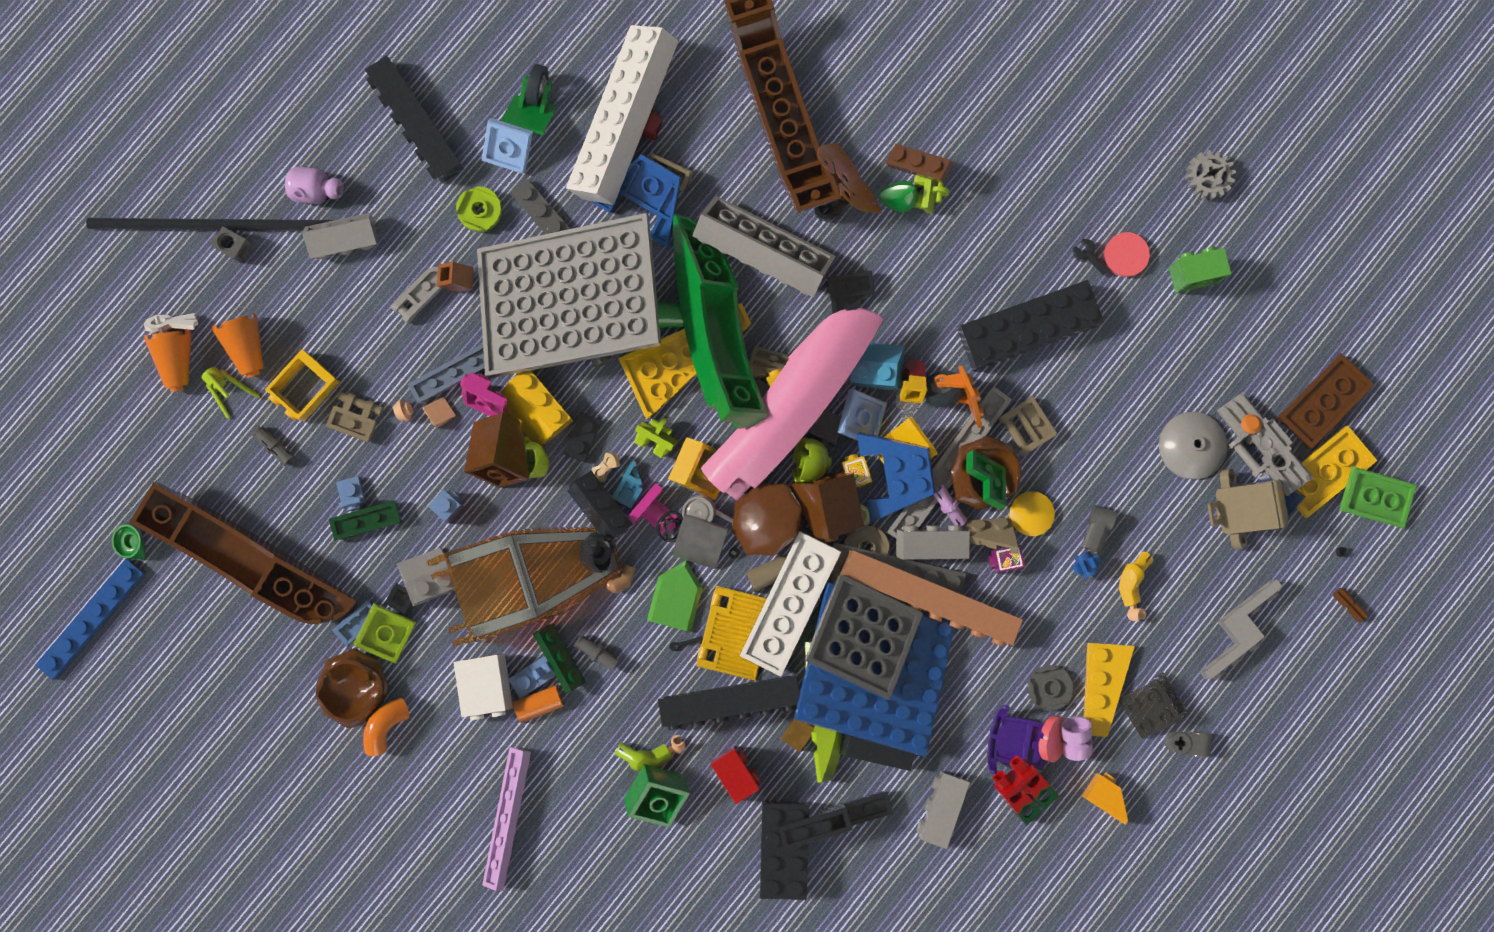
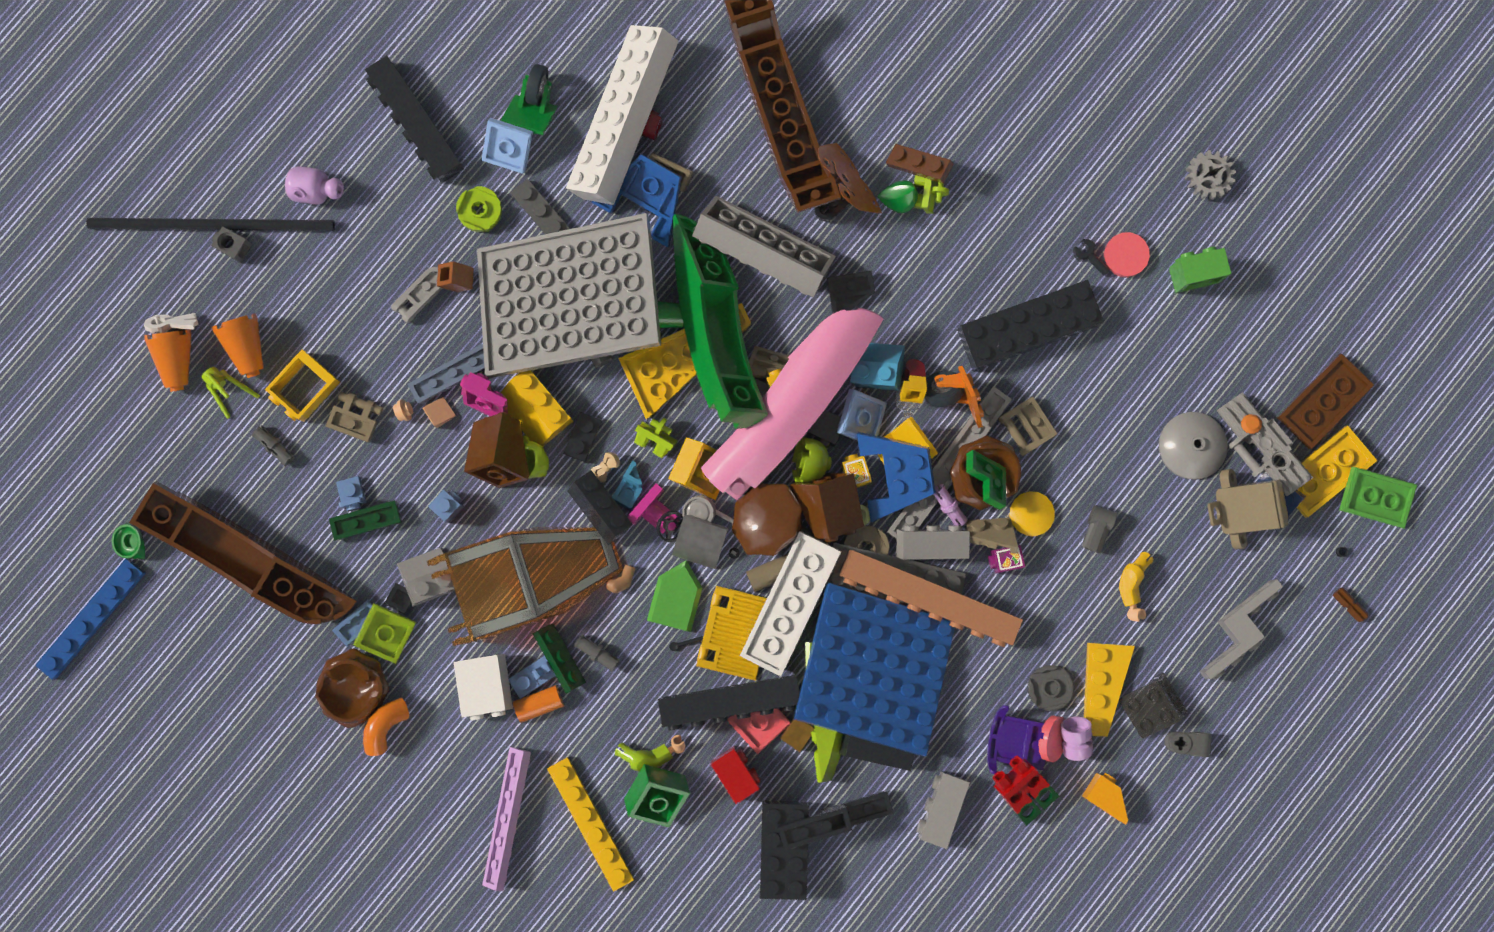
(340, 236): light grey brick -> none
(590, 824): none -> yellow plate
(596, 552): black hair -> none
(760, 729): none -> coral tile
(841, 664): dark grey piece -> none
(1086, 564): blue gear -> none

